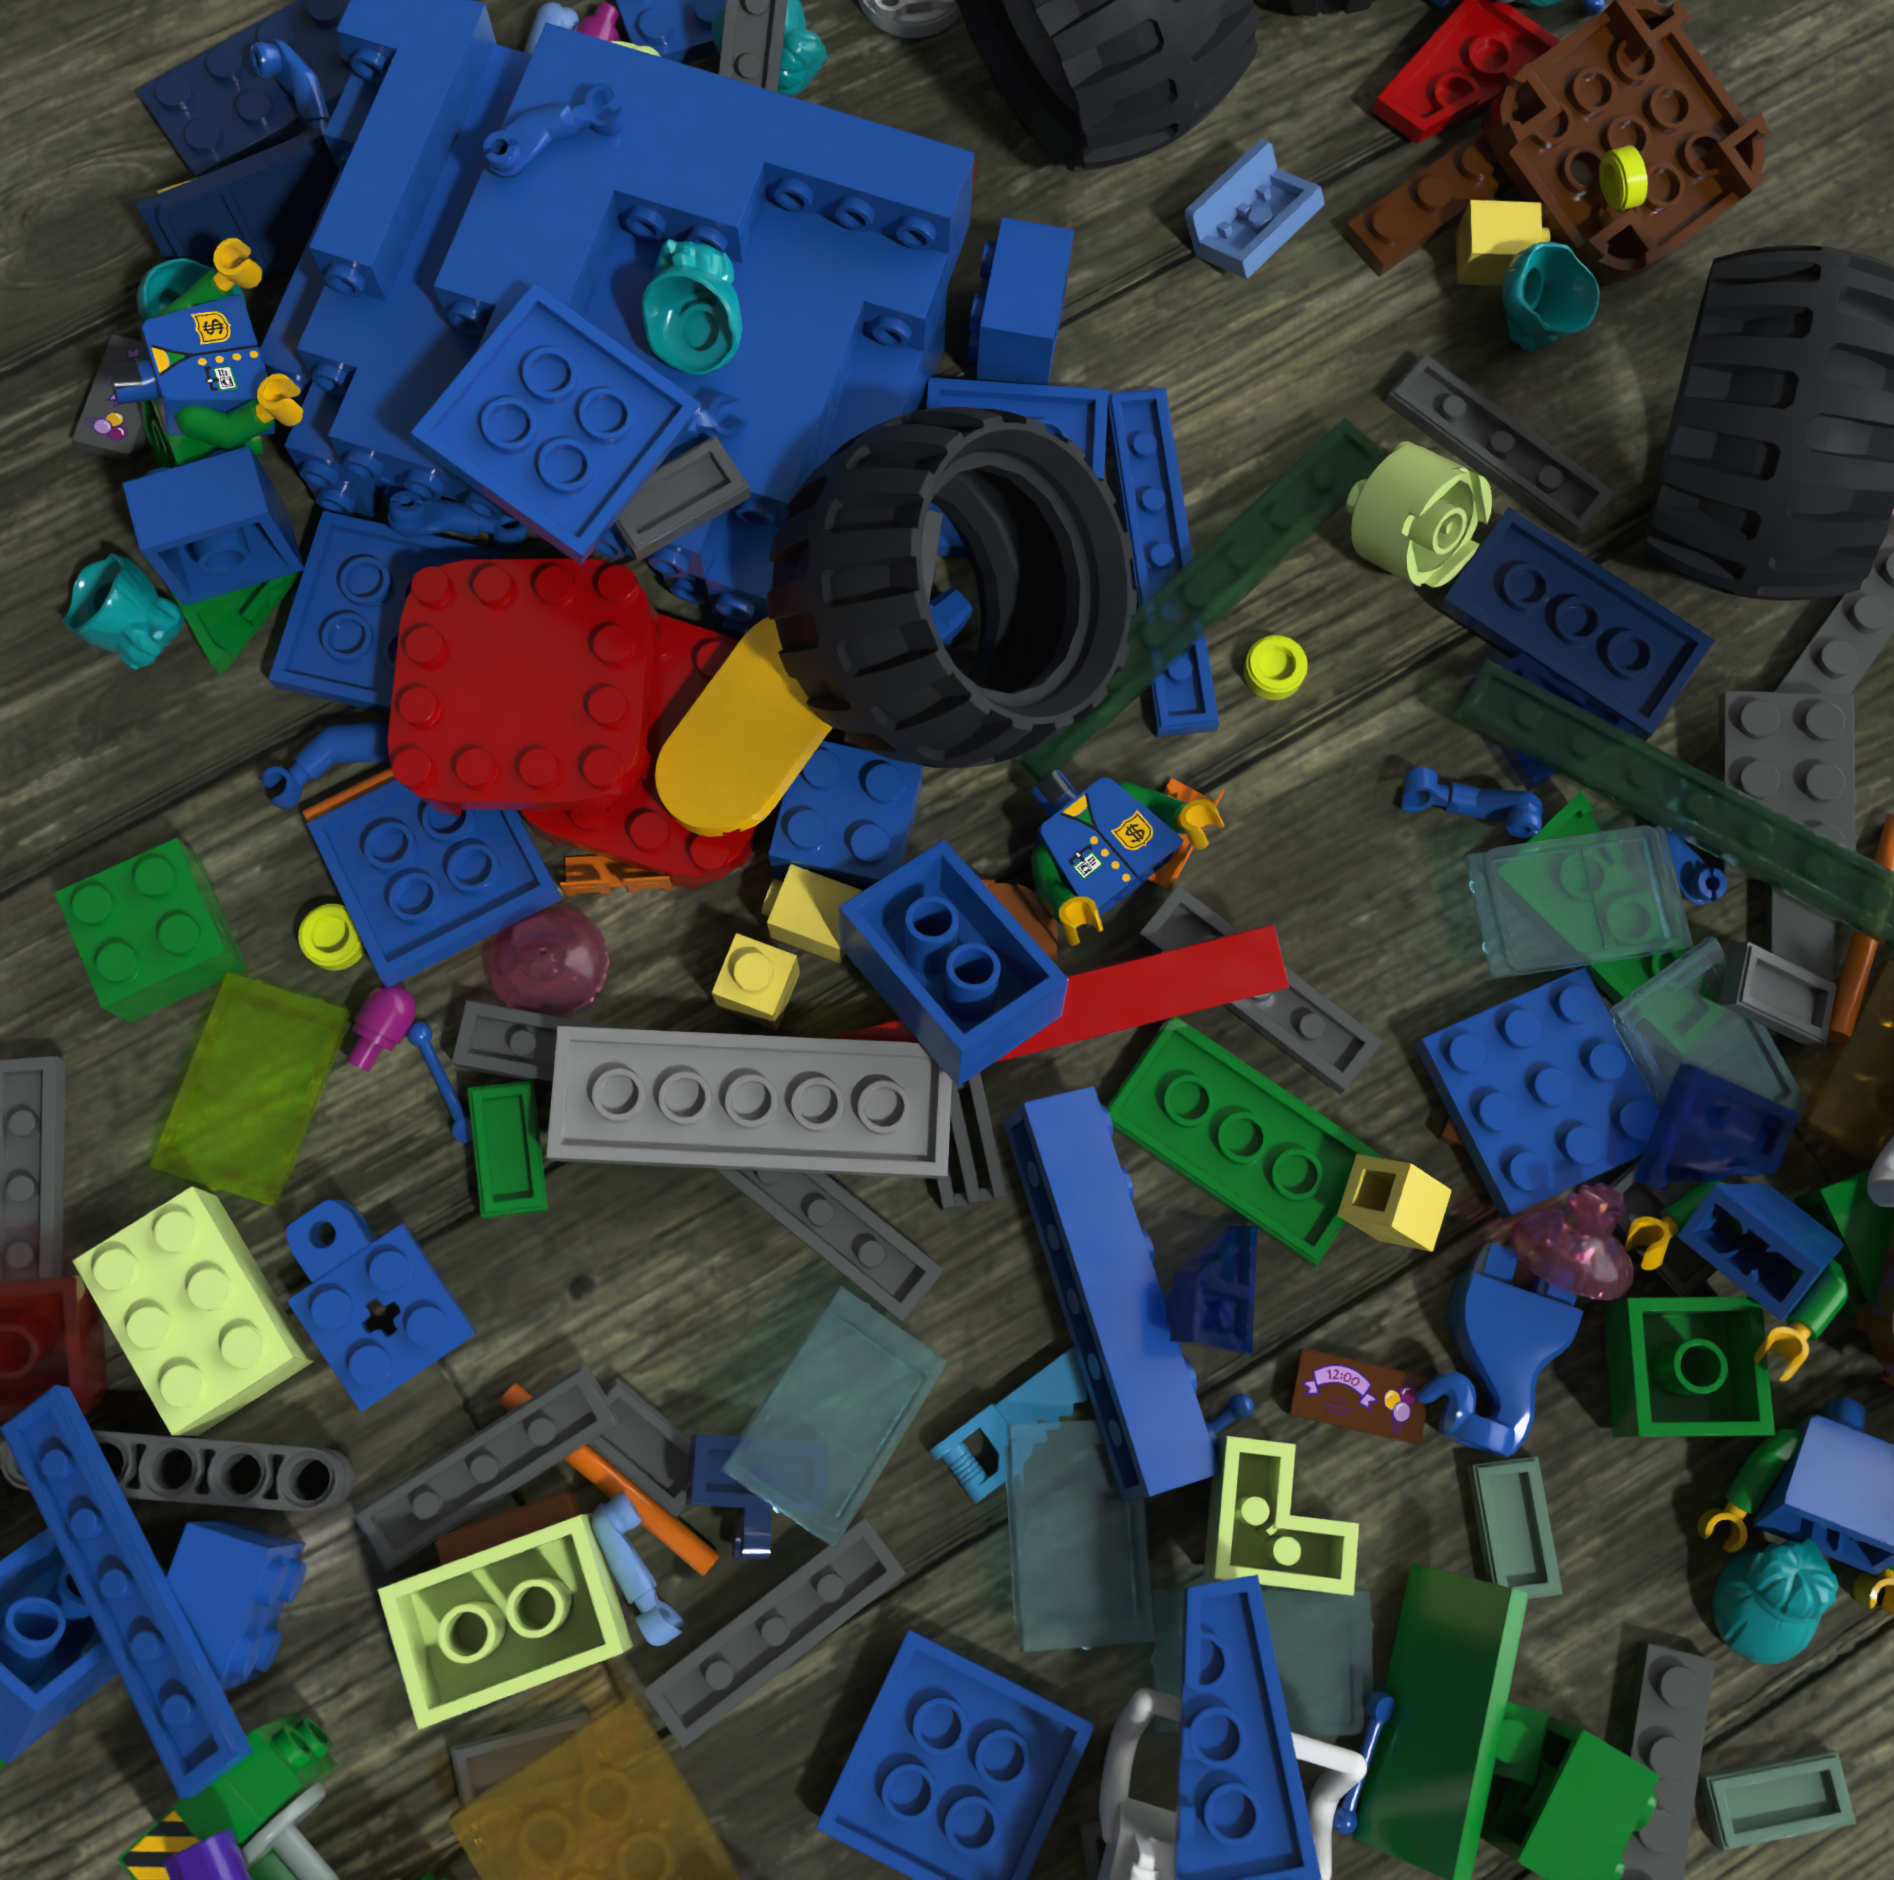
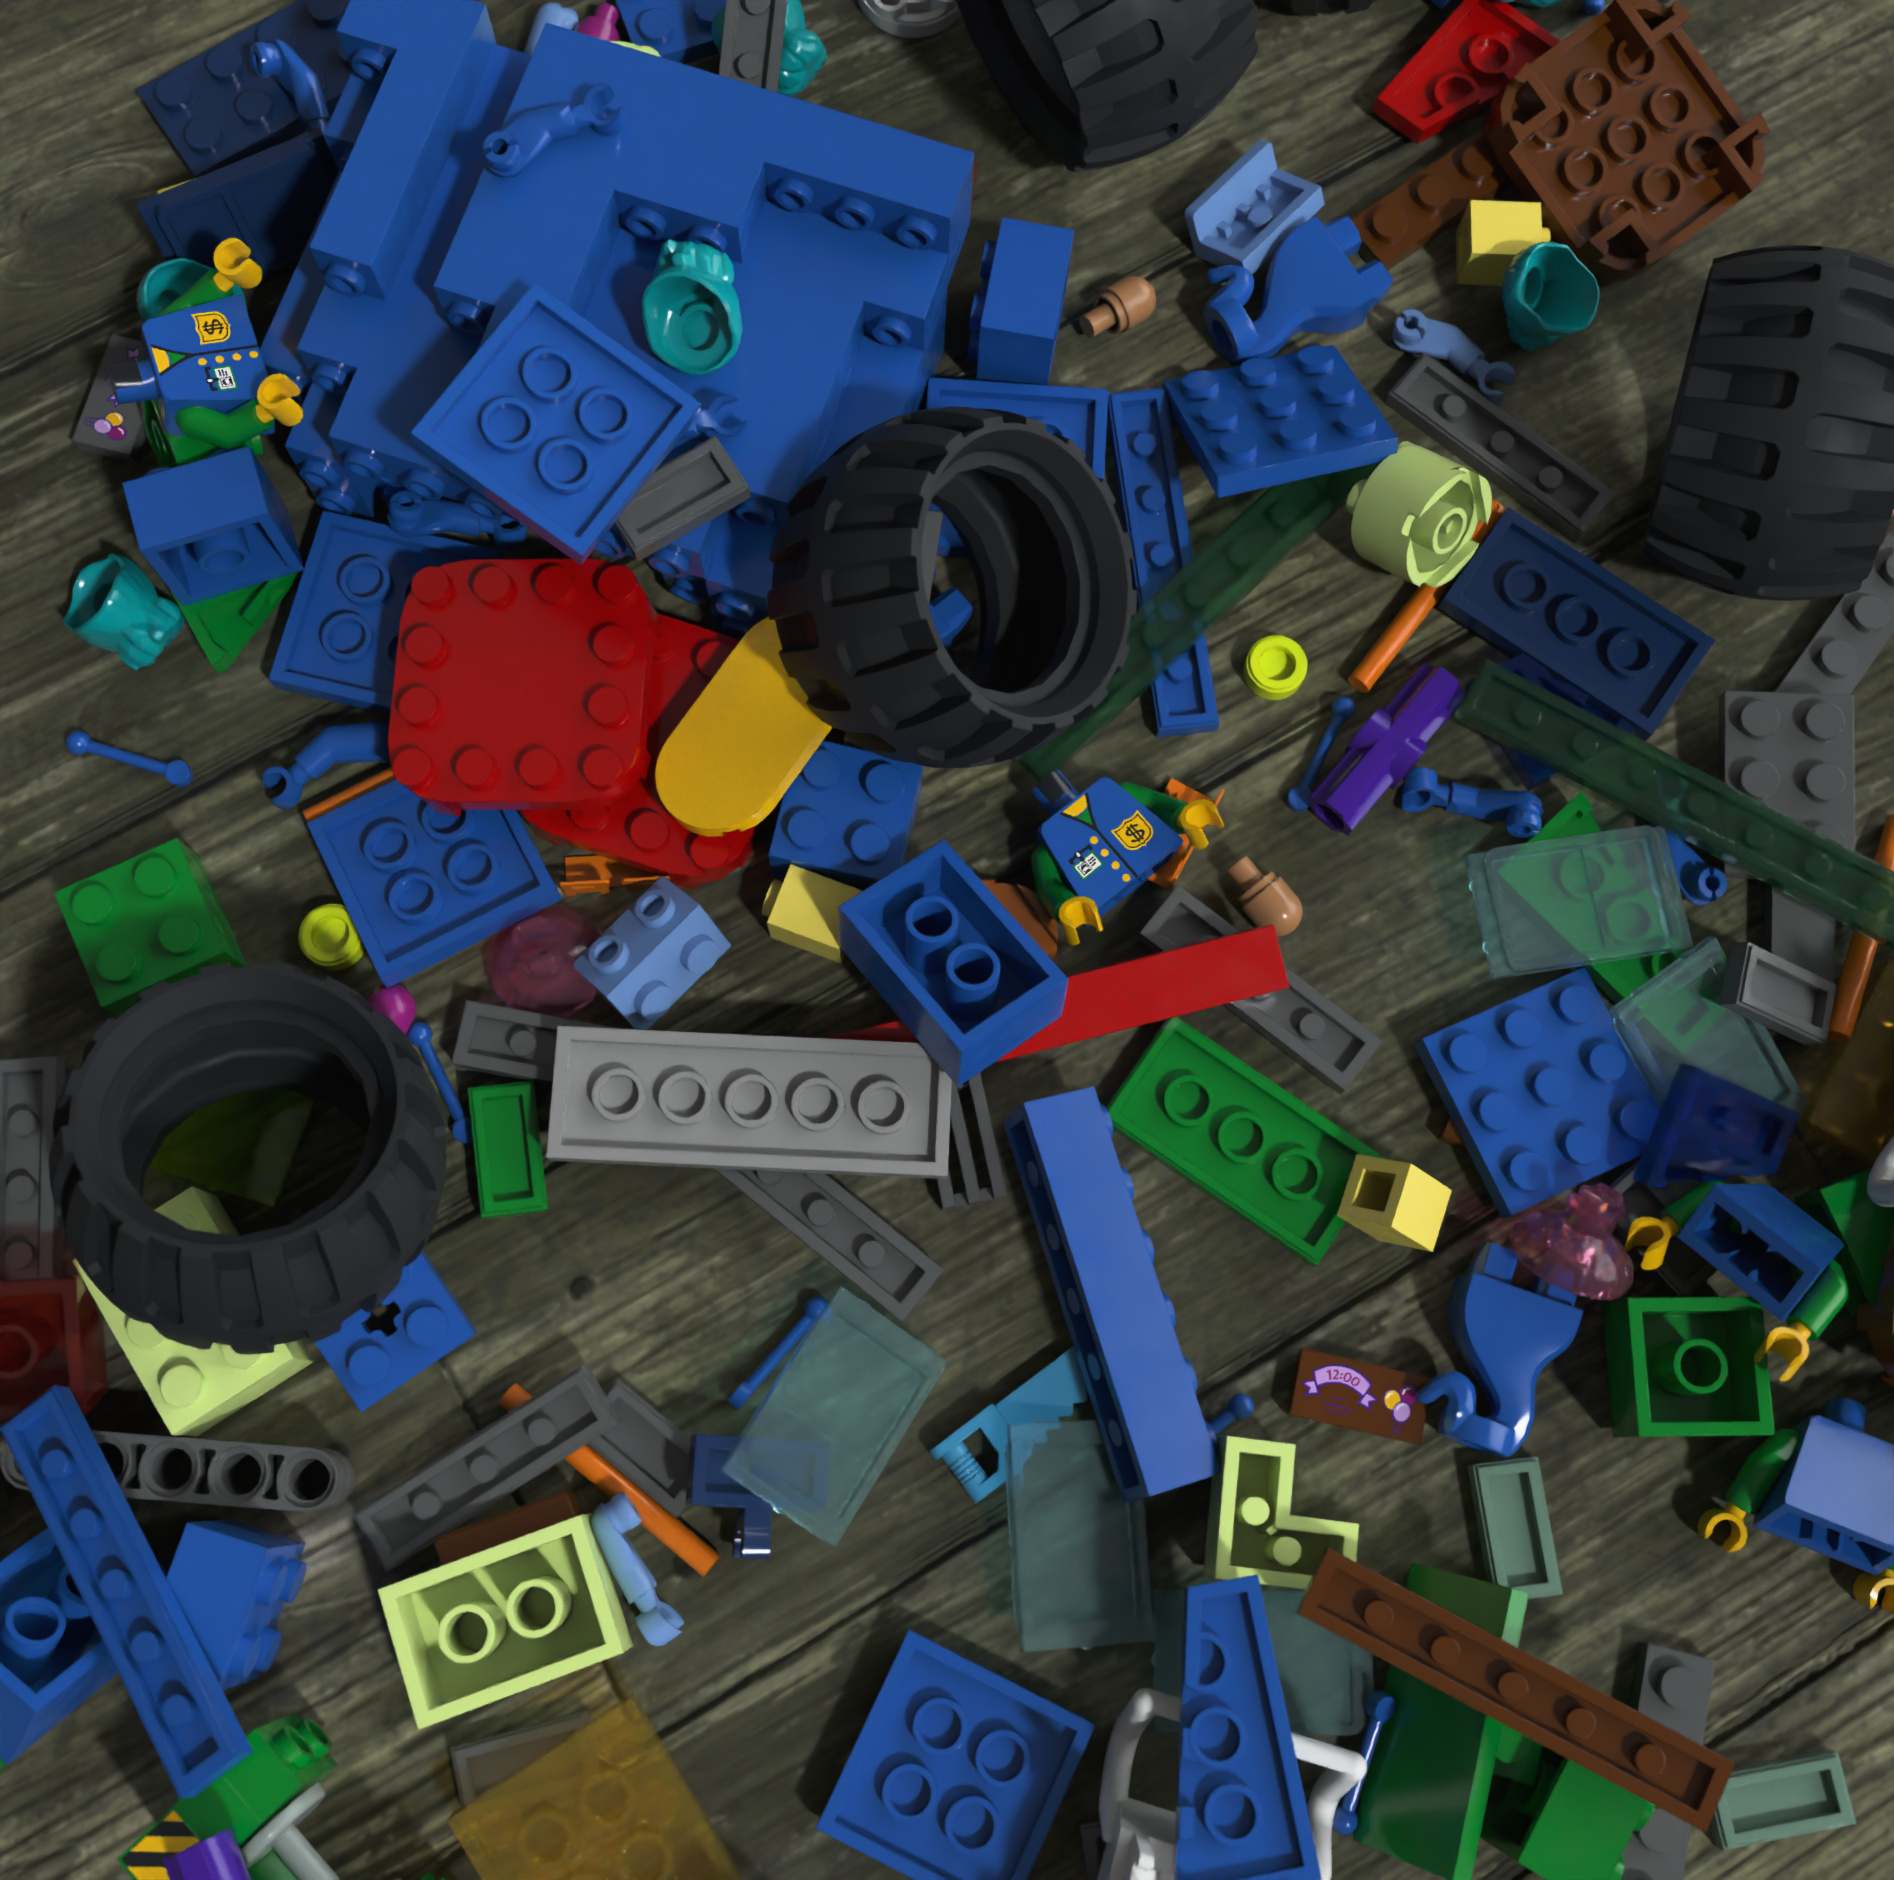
(176, 772): none -> blue hinge
(201, 1045): none -> black tyre
(652, 954): none -> medium blue bracket
(746, 1389): none -> blue hinge
(756, 981): light yellow brick -> none
(773, 1633): dark grey plate -> none
(1120, 307): none -> medium nougat cylinder
(1216, 1294): clear blue wing -> none
(1267, 898): none -> medium nougat cylinder
(1278, 420): none -> blue plate
(1305, 290): none -> blue hips
(1342, 709): none -> blue hinge
(1386, 748): none -> dark purple piece
(1410, 618): none -> orange bar
(1445, 341): none -> medium blue arm
(1517, 1689): none -> reddish brown plate
(1623, 178): neon yellow tile -> none
(1773, 1600): teal hair -> none

